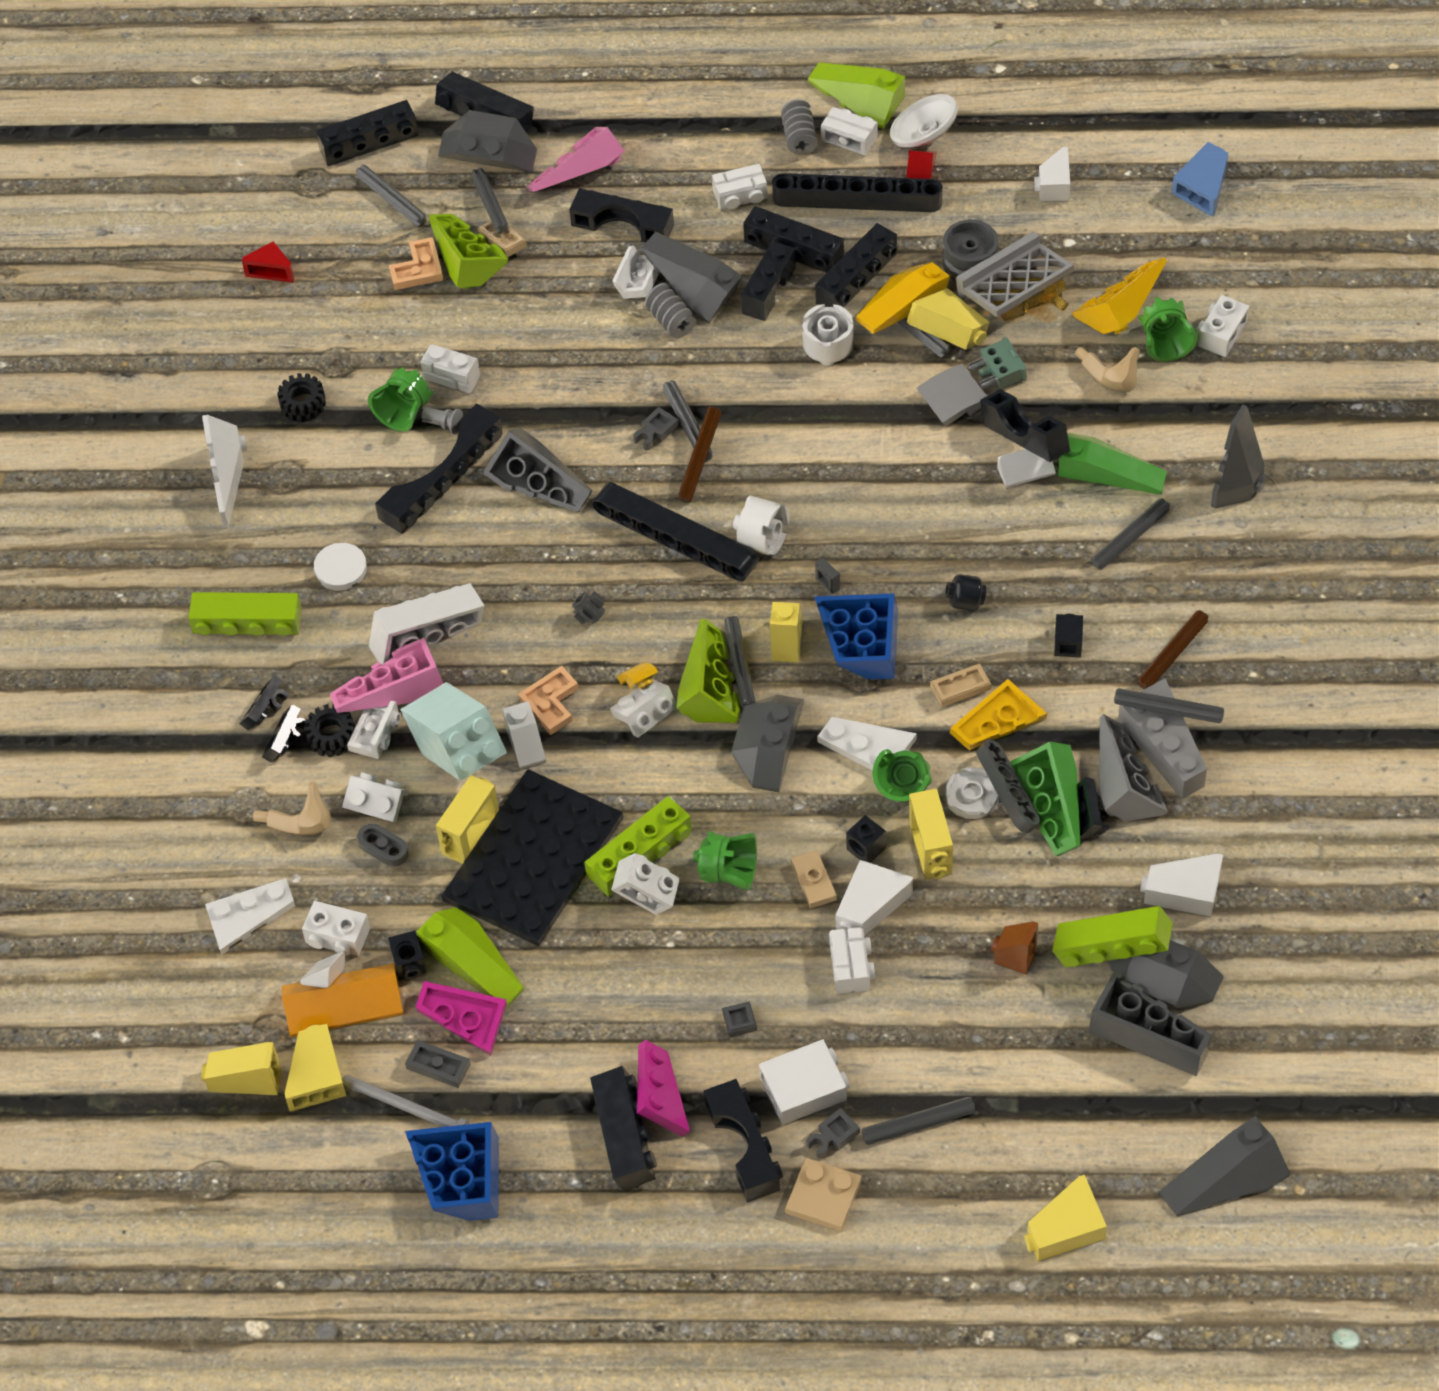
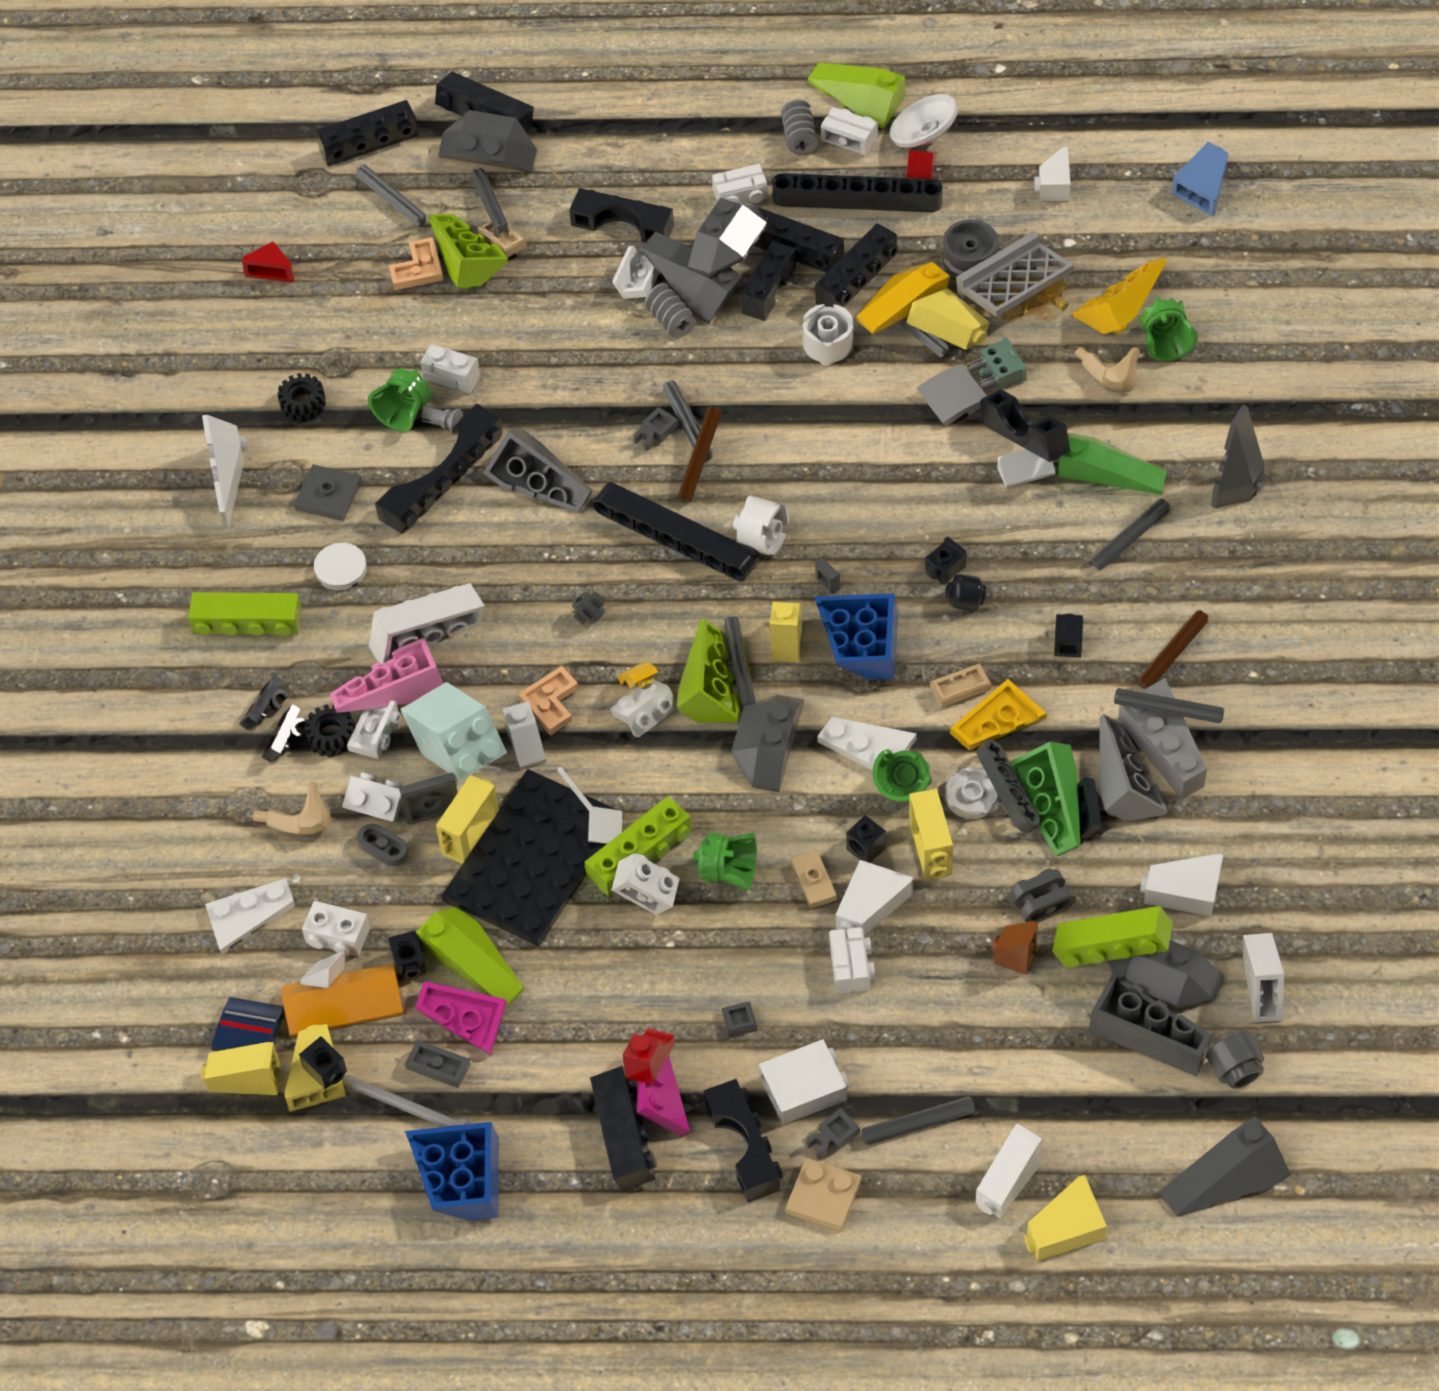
(247, 1024): none -> dark blue slope
(321, 1052): none -> black brick
(328, 492): none -> dark grey plate
(428, 797): none -> dark grey plate
(591, 153): bright pink wedge -> none
(603, 822): none -> white piece
(647, 1055): none -> red arch
(726, 236): none -> dark grey wedge
(945, 561): none -> black brick
(1009, 1171): none -> white slope
(1042, 896): none -> dark grey brick
(1223, 325): white brick -> none
(1236, 1060): none -> dark grey piece
(1263, 977): none -> white slope

